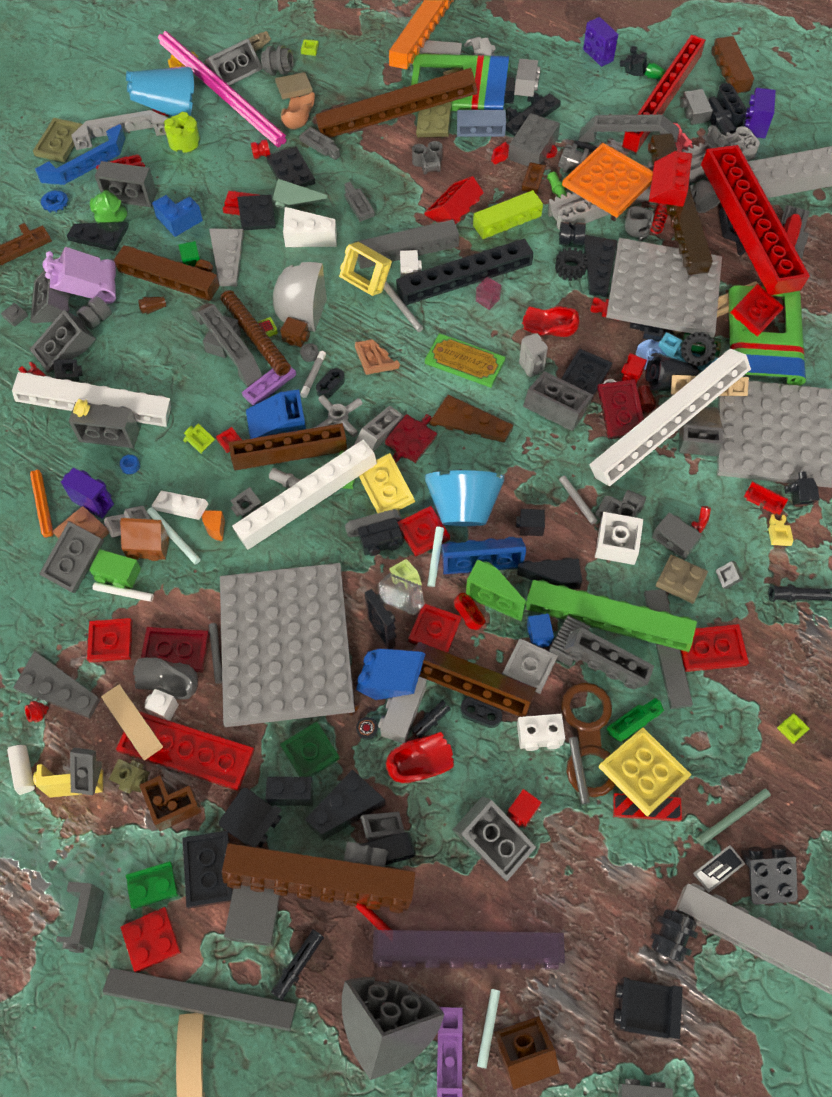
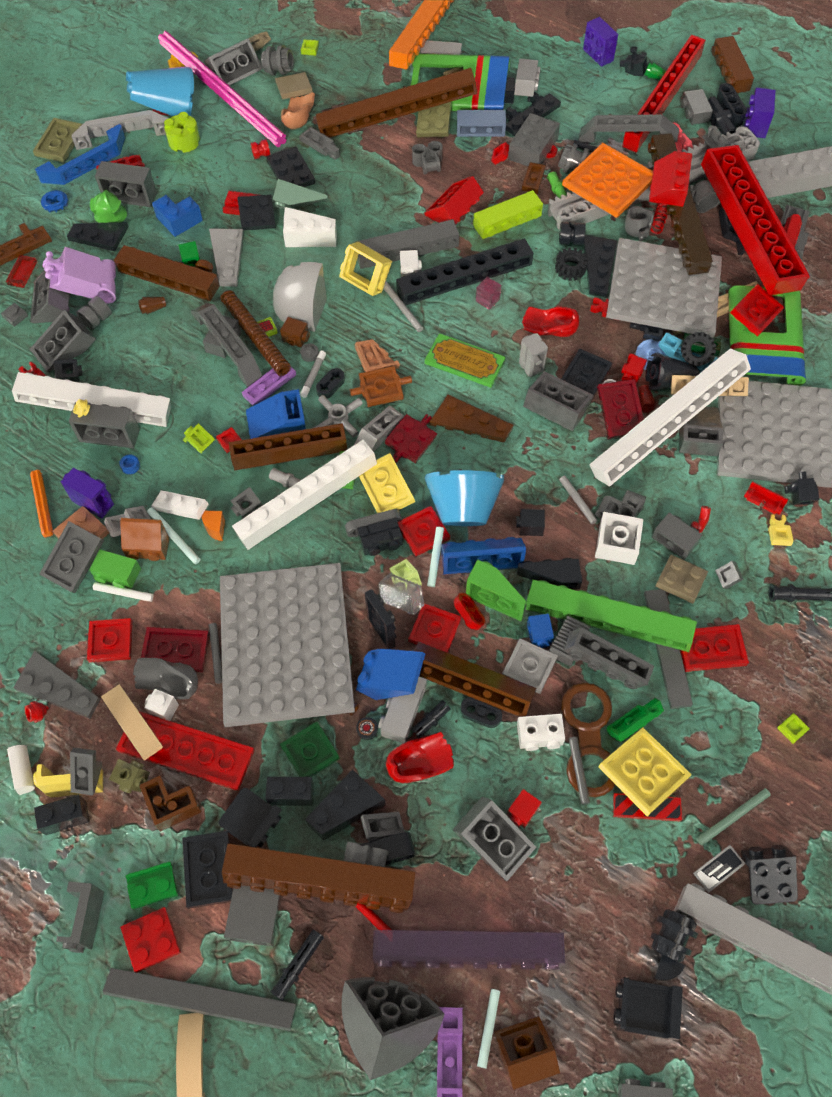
(21, 271): none -> clear red tile
(61, 814): none -> black brick
(358, 202): dark grey hinge -> none
(381, 386): none -> dark orange plate
(481, 46): light grey piece -> none
(668, 969): none -> black tile

